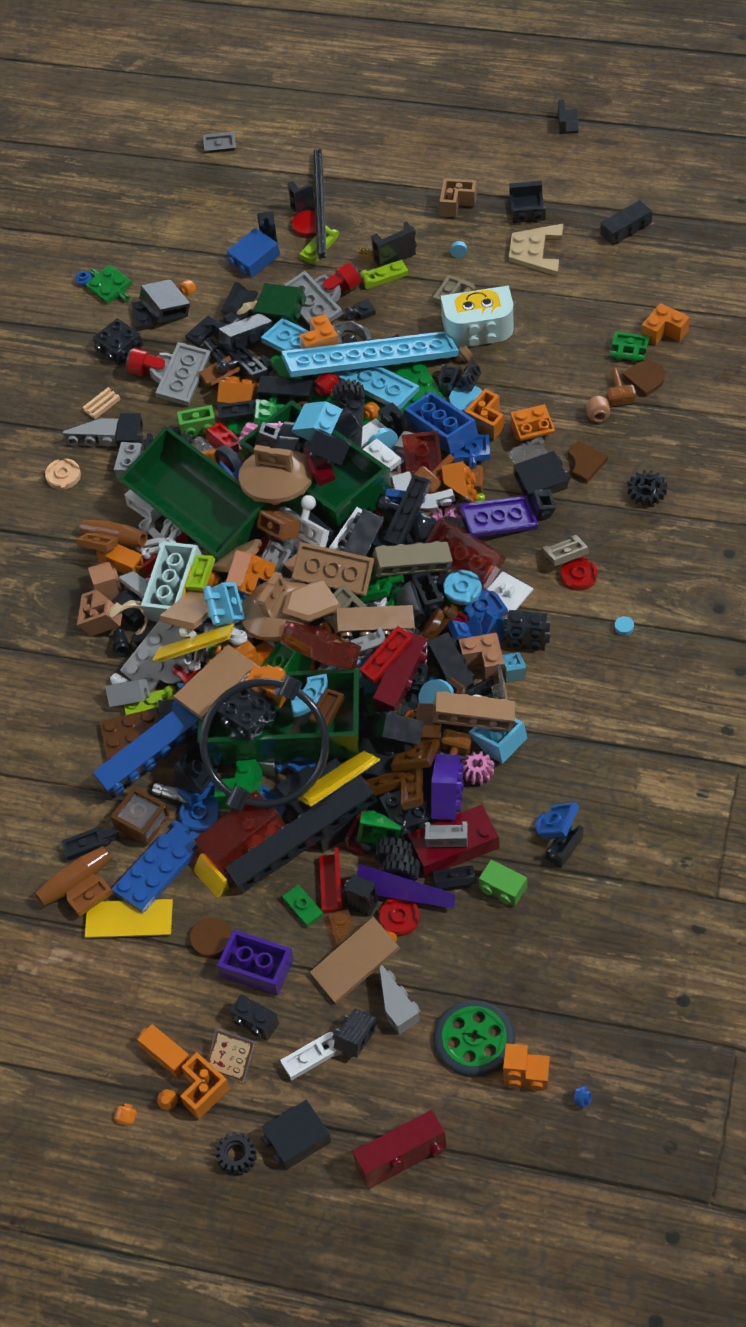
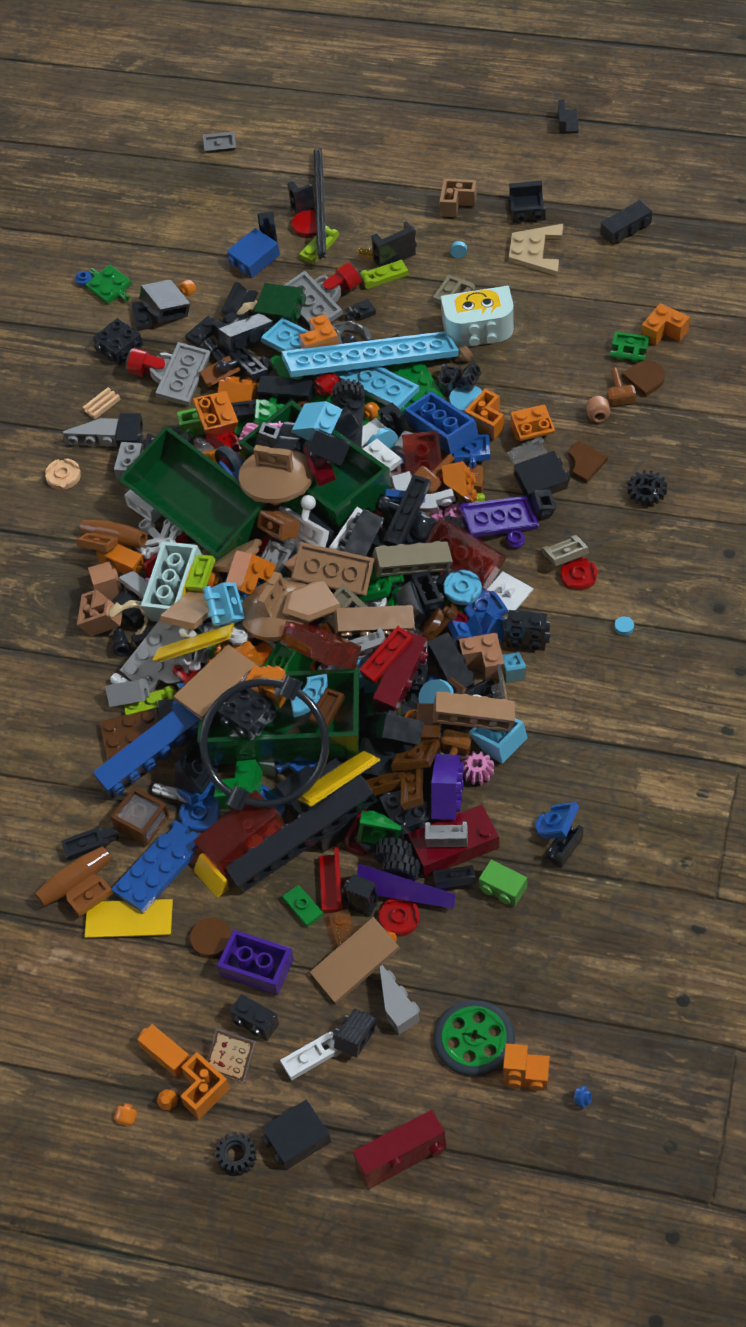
(216, 413): none -> orange slope
(515, 539): none -> dark purple plate

